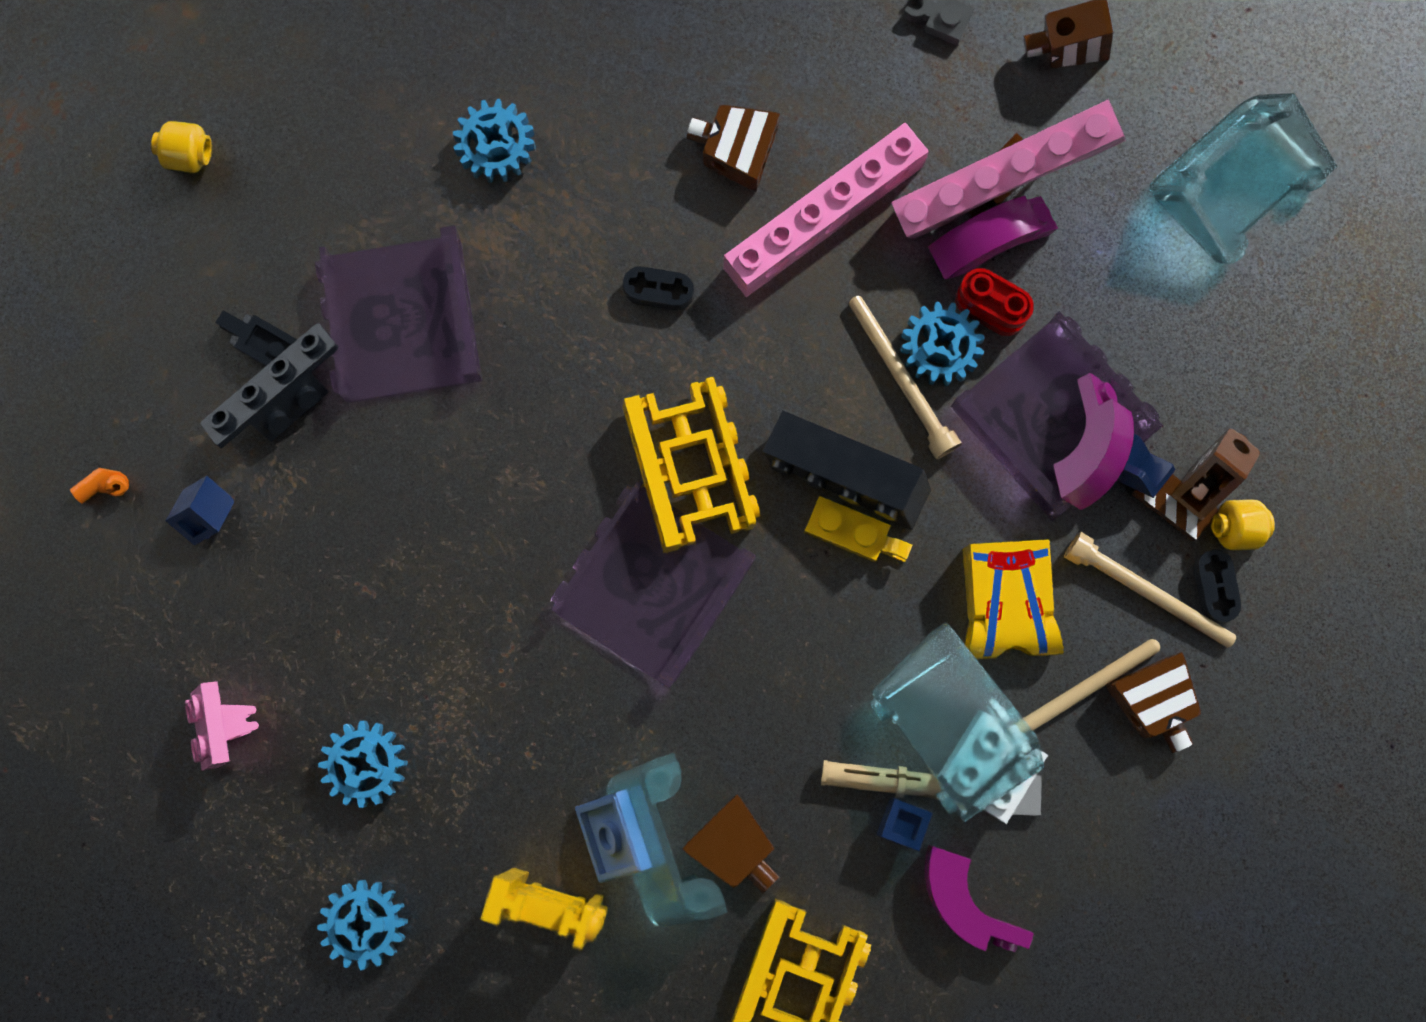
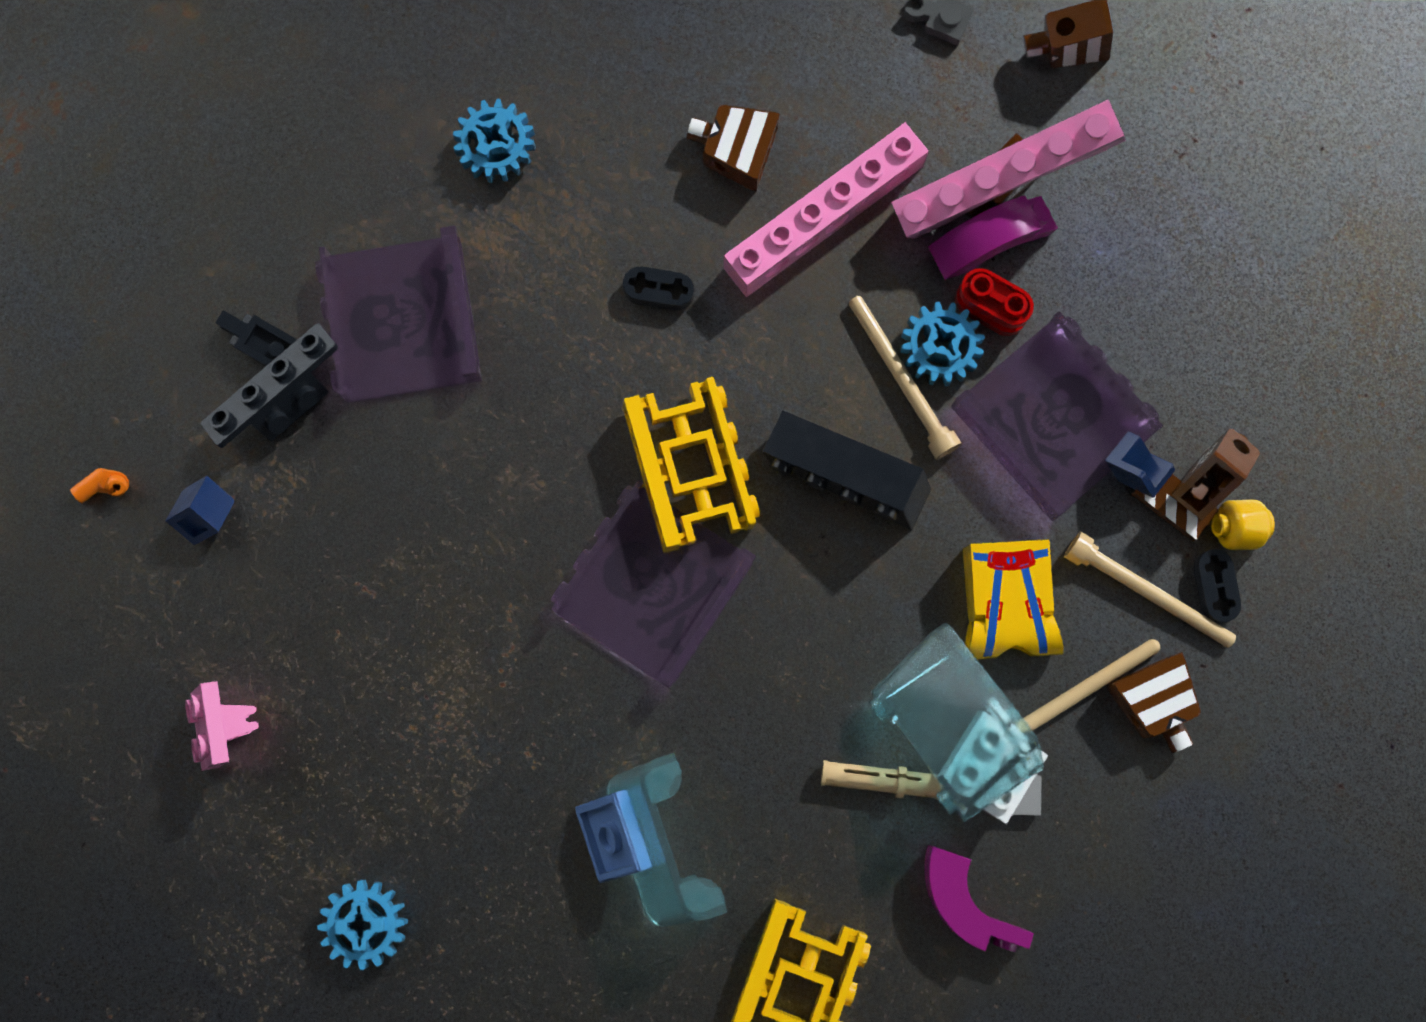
(182, 147): yellow head -> none
(354, 780): dark azure gear -> none
(544, 907): yellow fence -> none
(734, 847): reddish brown torso -> none
(854, 531): yellow plate -> none
(904, 823): dark blue panel -> none
(1103, 448): magenta arch -> none
(1243, 172): clear light blue windscreen -> none

